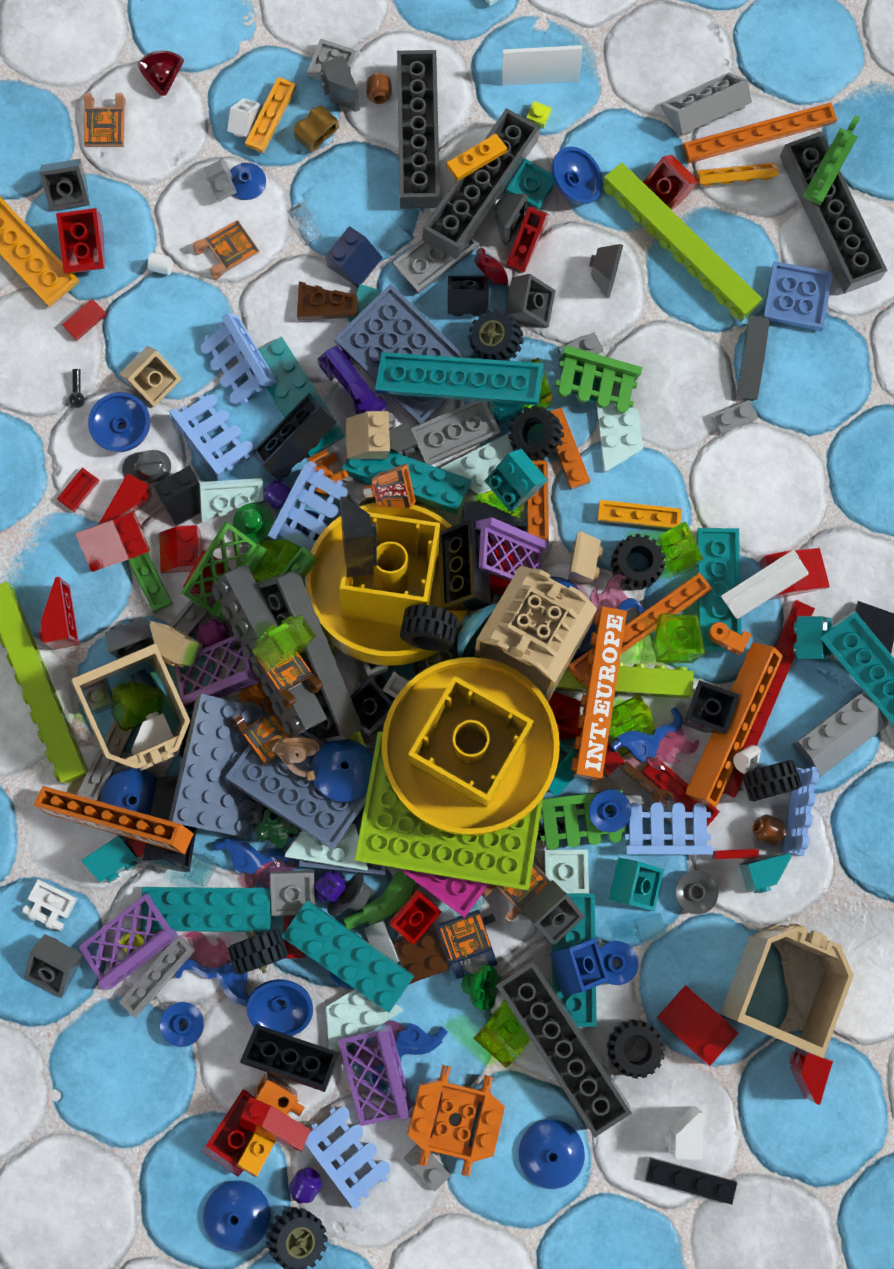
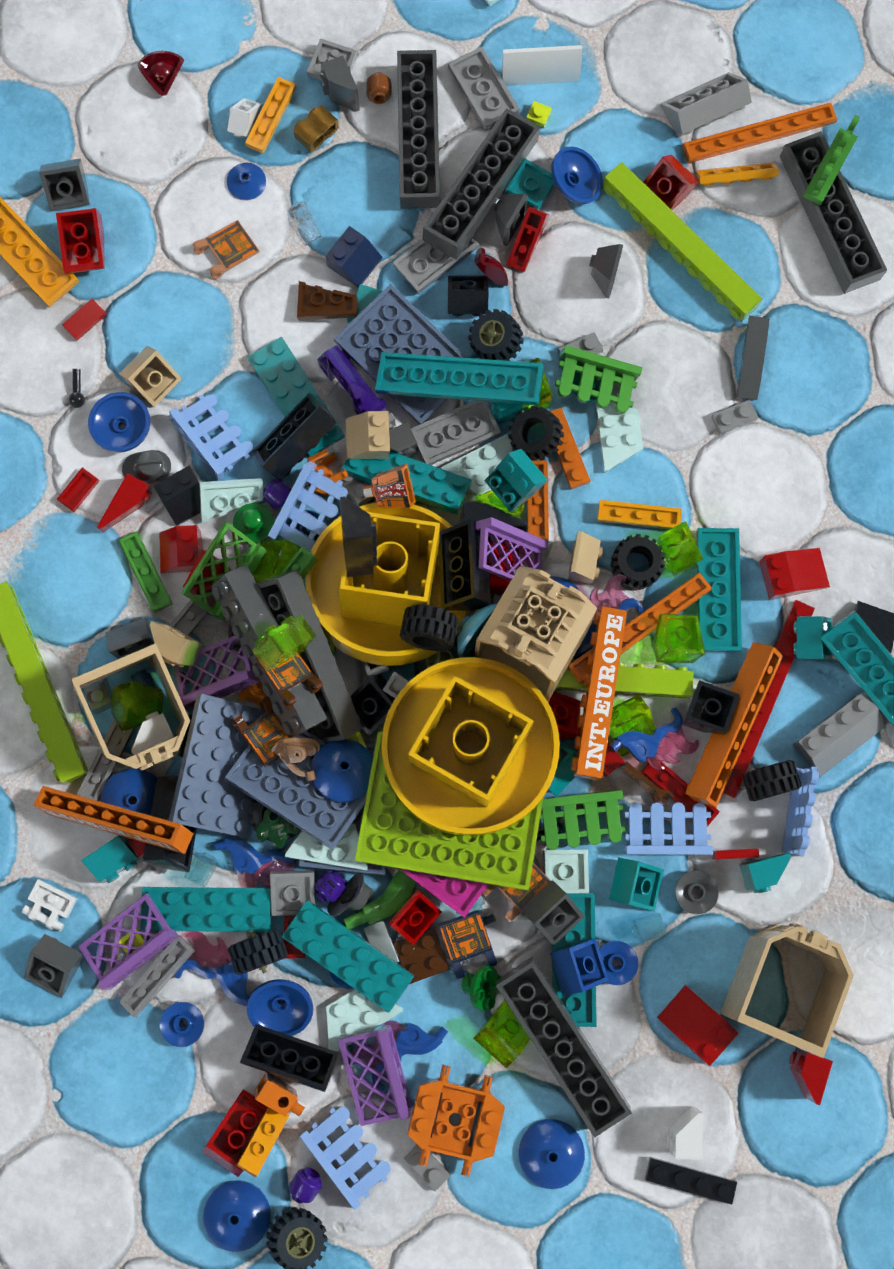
(58, 620): red slope -> none
(104, 124): flag -> none
(113, 541): slope -> none
(160, 264): white brick -> none
(212, 632): magenta head -> none
(220, 179): light grey brick -> none
(249, 357): light blue fence -> none
(274, 1124): red slope -> none
(476, 157): light orange plate -> none
(482, 87): none -> light grey plate
(530, 301): dark grey slope -> none
(617, 817): blue dish -> none
(652, 1058): black tyre -> none
(728, 639): orange leg -> none
(747, 759): white brick -> none
(765, 584): white panel -> none
(769, 829): dark orange head -> none
(797, 295): medium blue plate -> none

